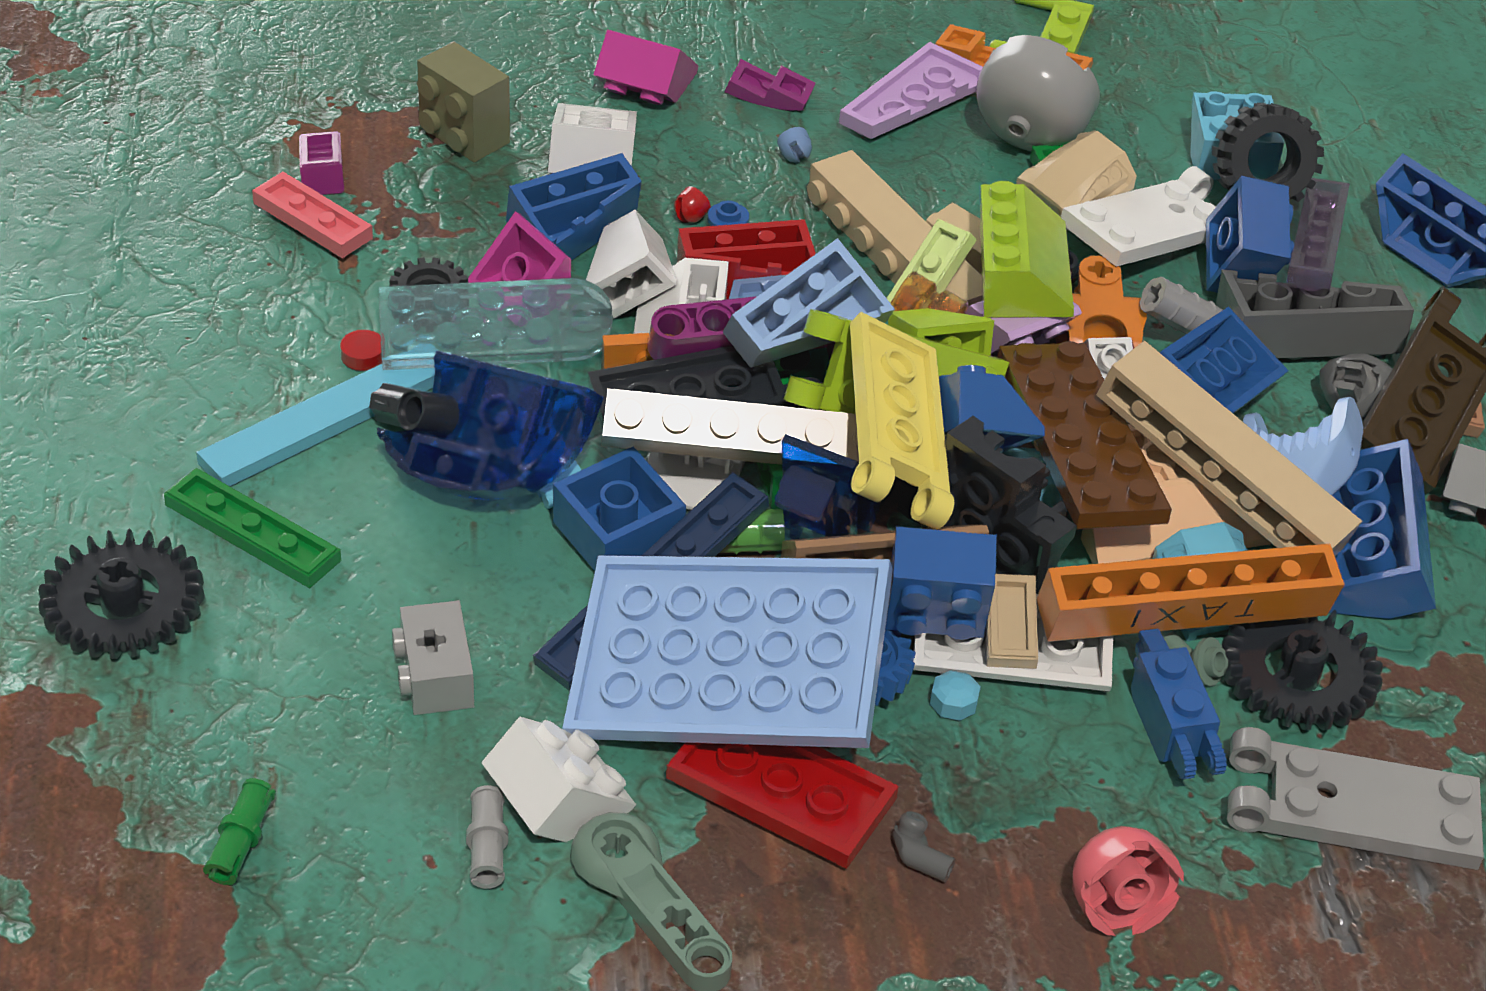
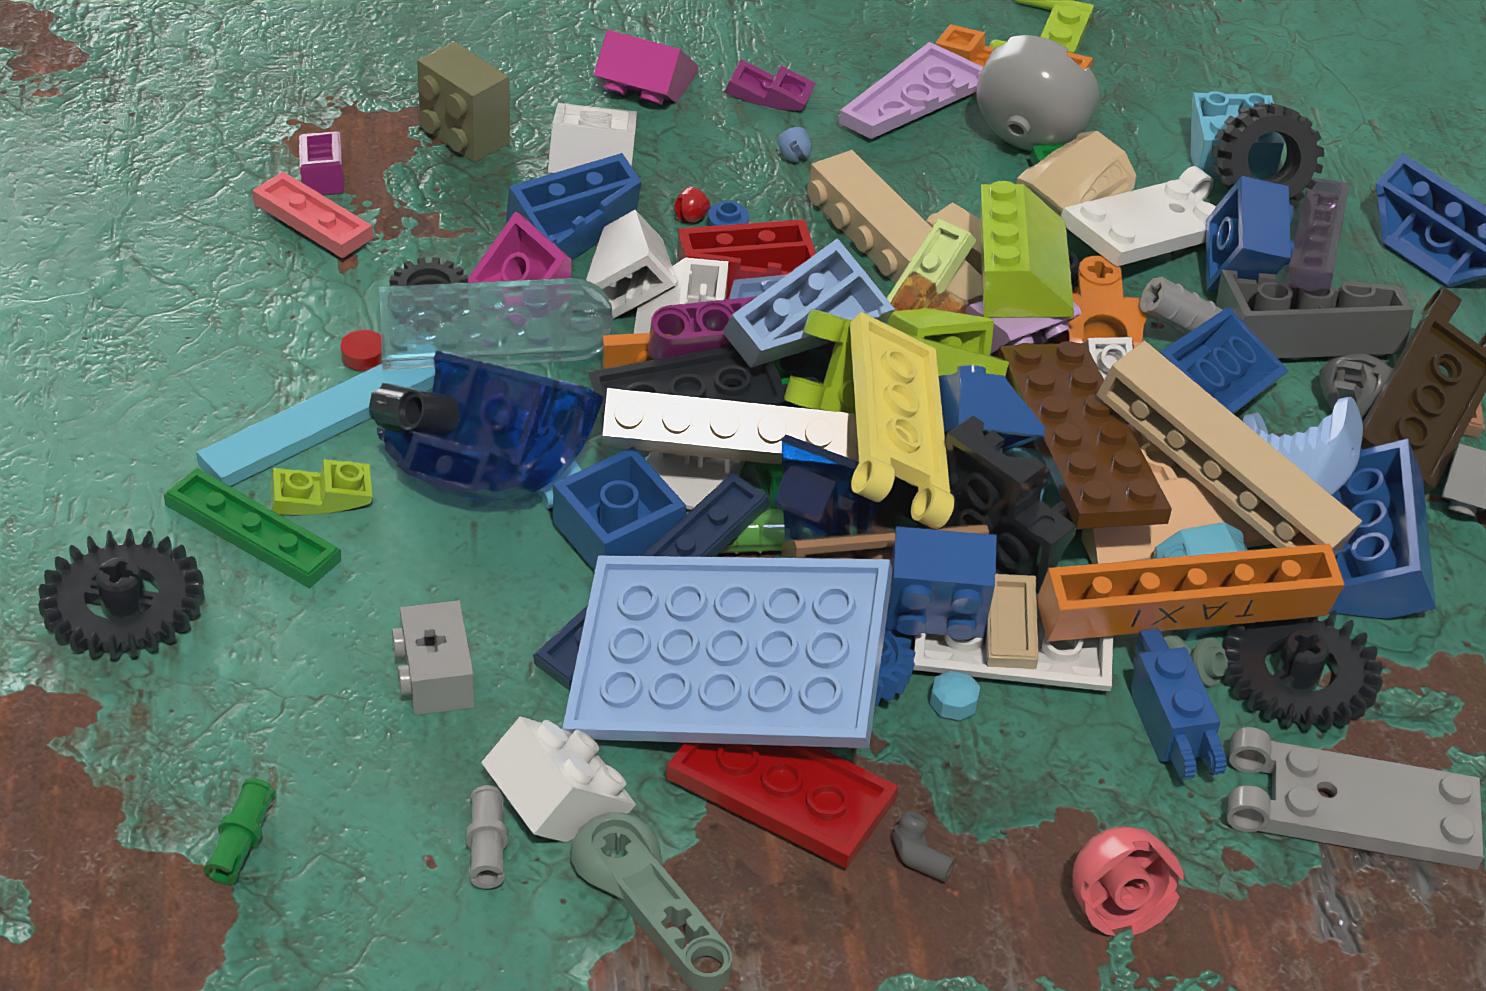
(334, 489): none -> lime slope

